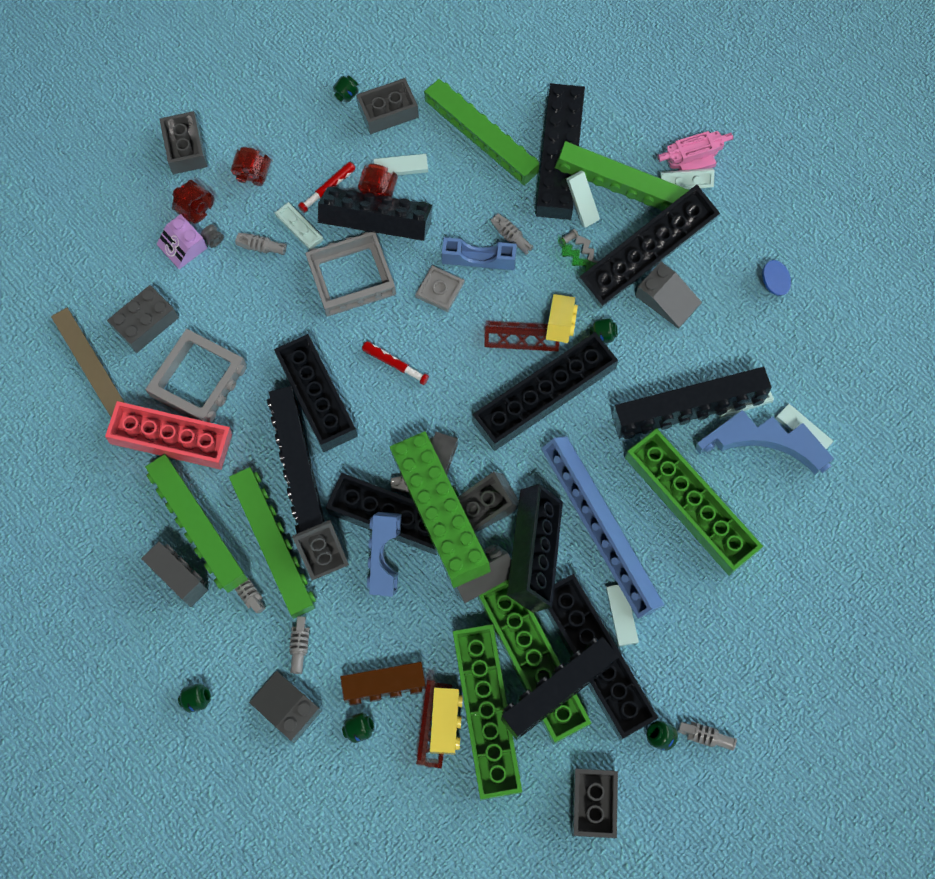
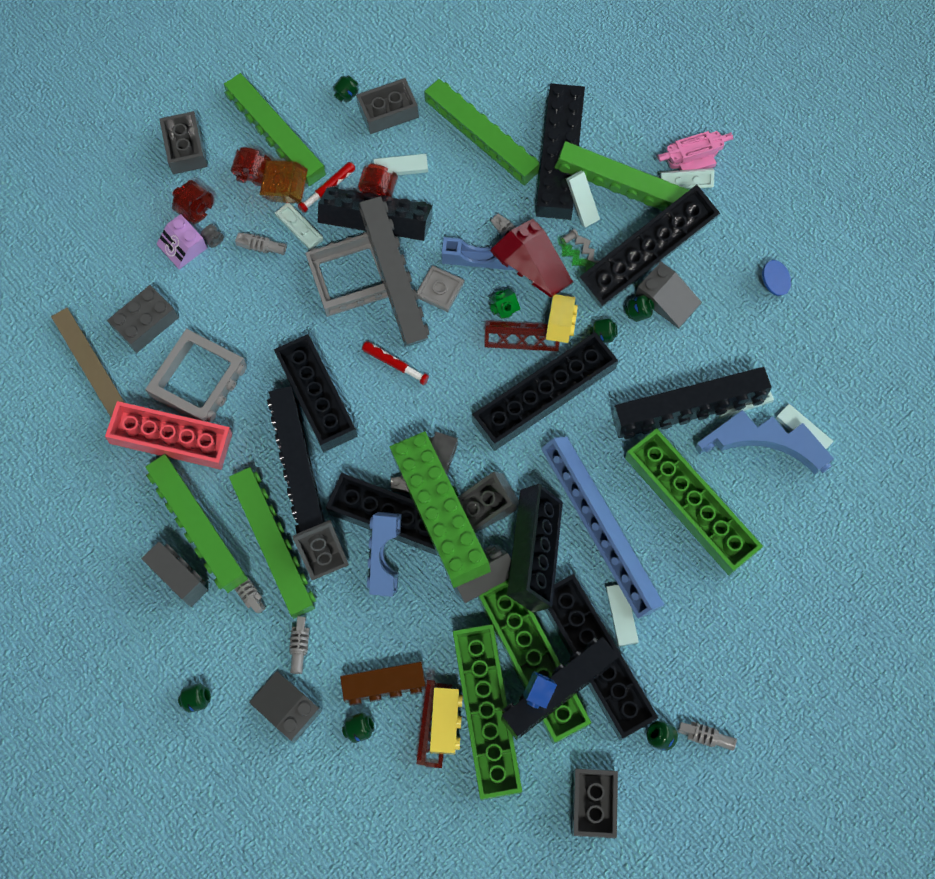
(273, 127): none -> bright green brick
(283, 181): none -> clear orange brick
(393, 272): none -> dark grey brick
(504, 303): none -> green brick
(533, 256): none -> dark red wedge
(539, 690): none -> blue brick
(639, 308): none -> dark green head

